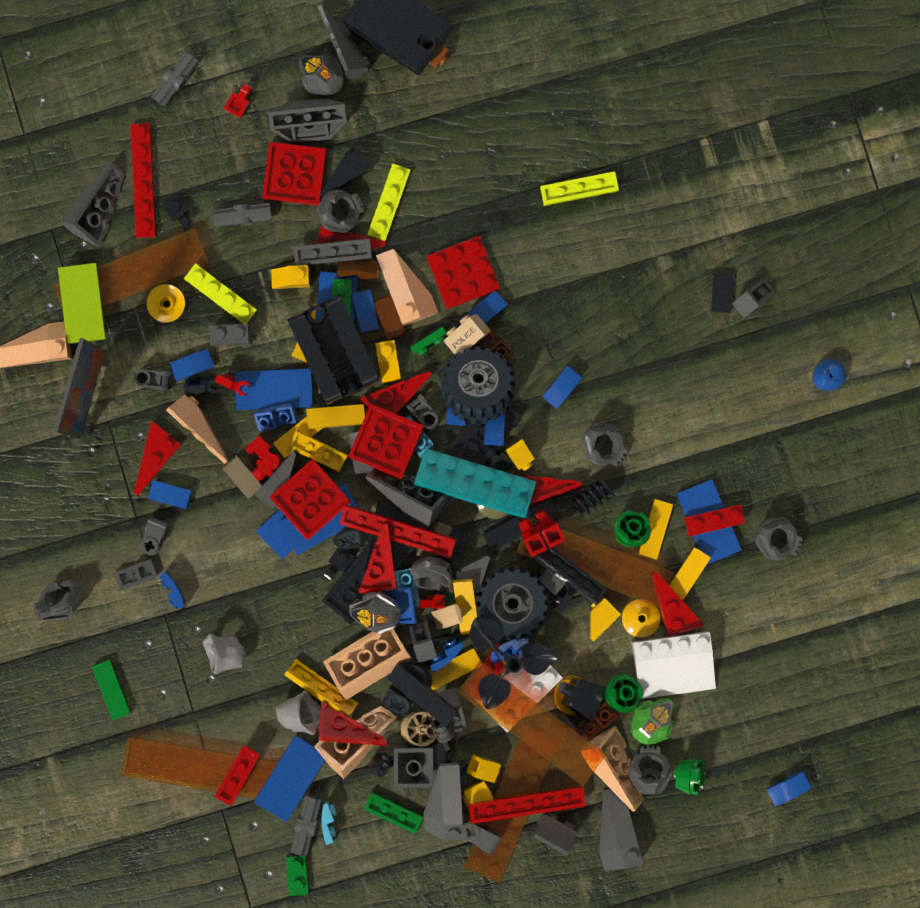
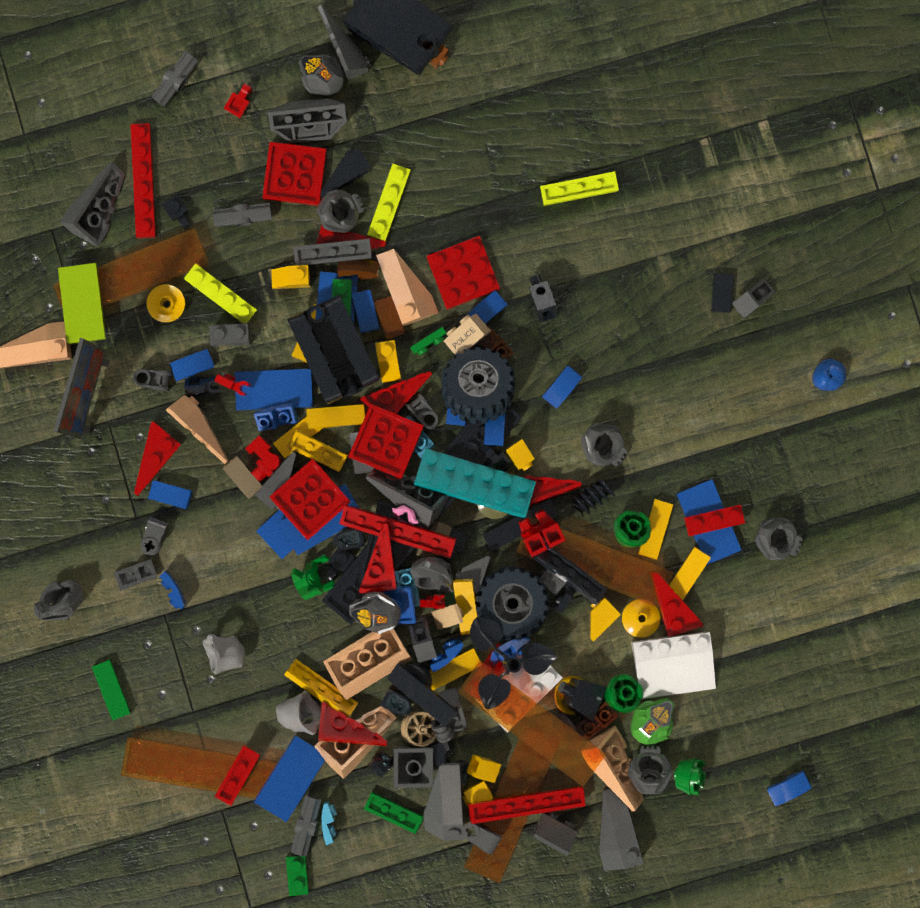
(308, 580): none -> green piece
(411, 514): none -> bright pink piece
(542, 299): none -> black torso

